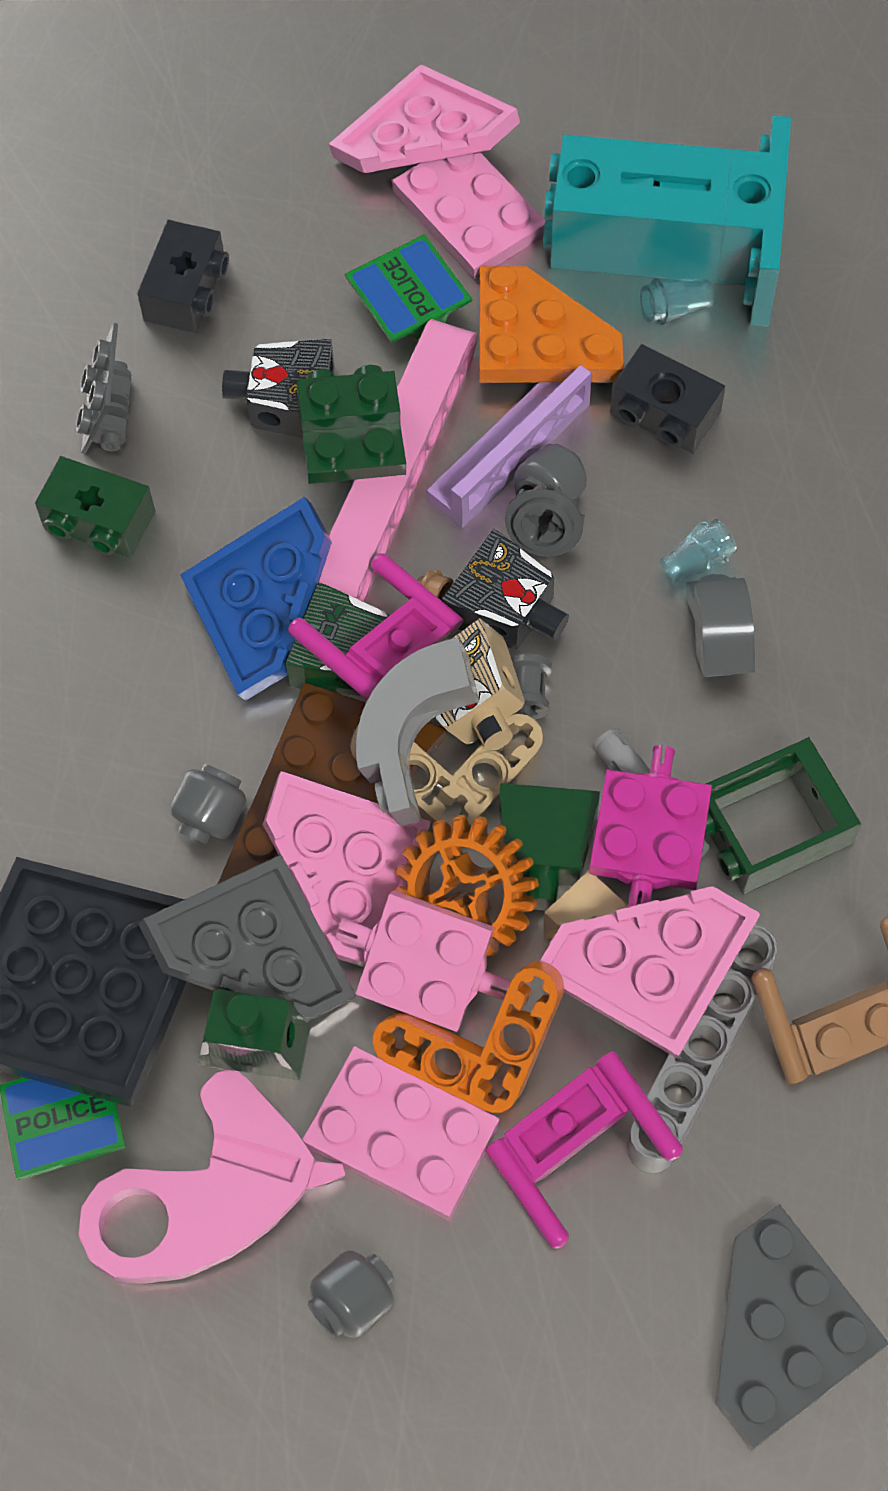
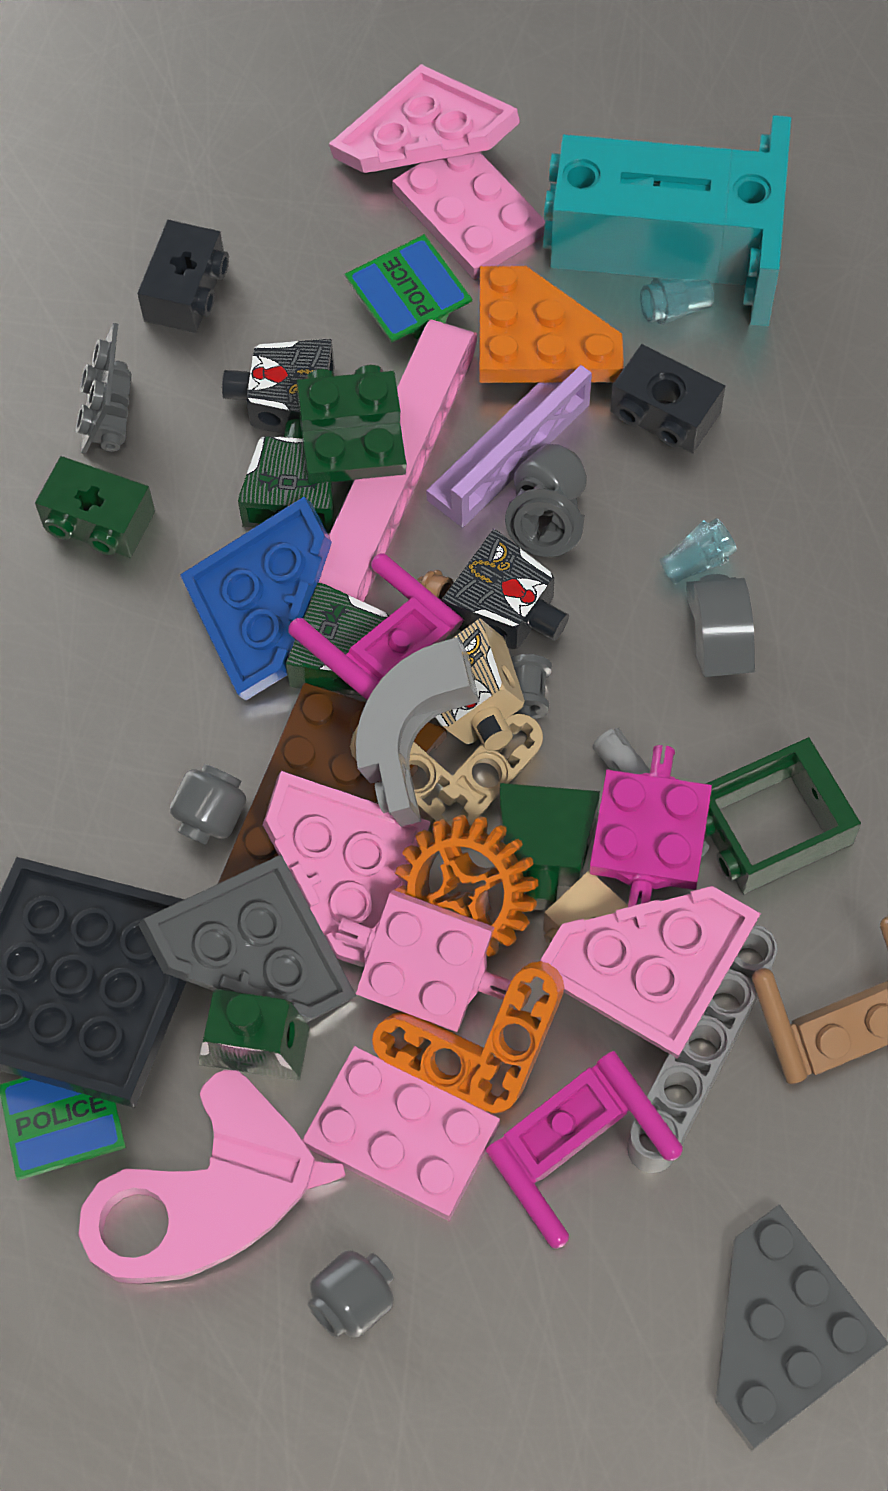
(280, 479): none -> dark green torso

